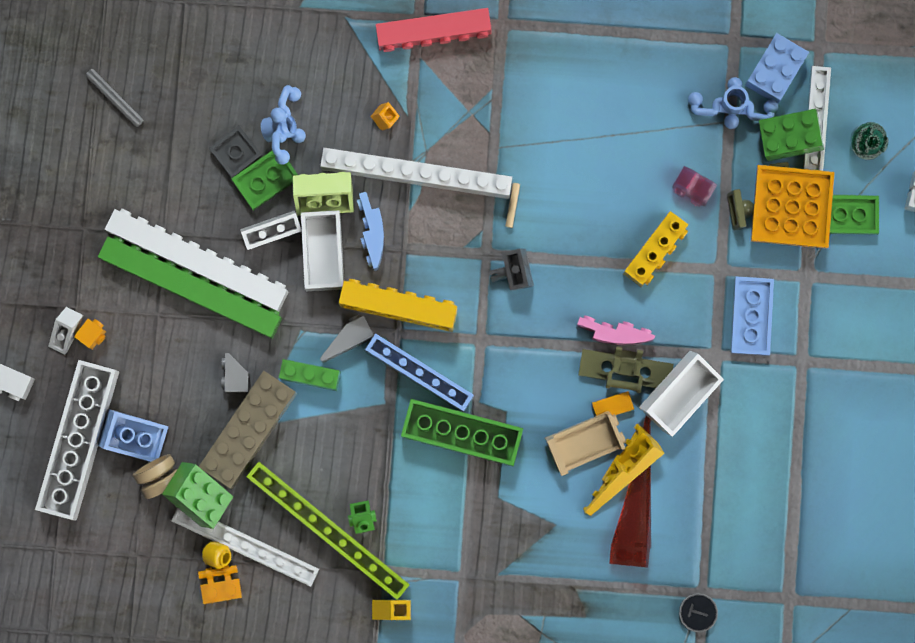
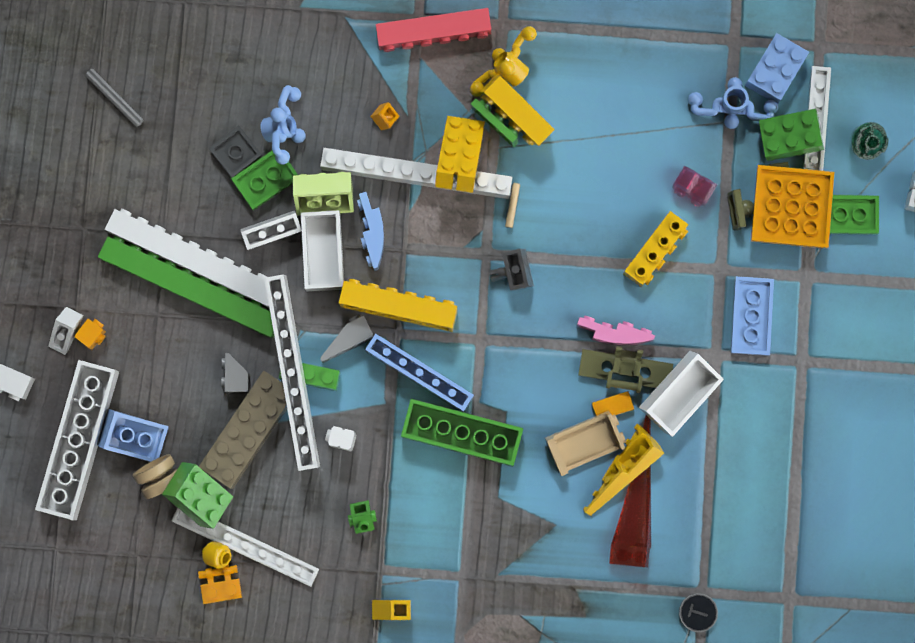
(292, 372): none -> white brick
(328, 530): lime brick -> none
(341, 438): none -> white brick
(460, 153): none -> yellow piece
(495, 122): none -> bright green plate
(507, 63): none -> yellow wheel
(517, 110): none -> yellow piece

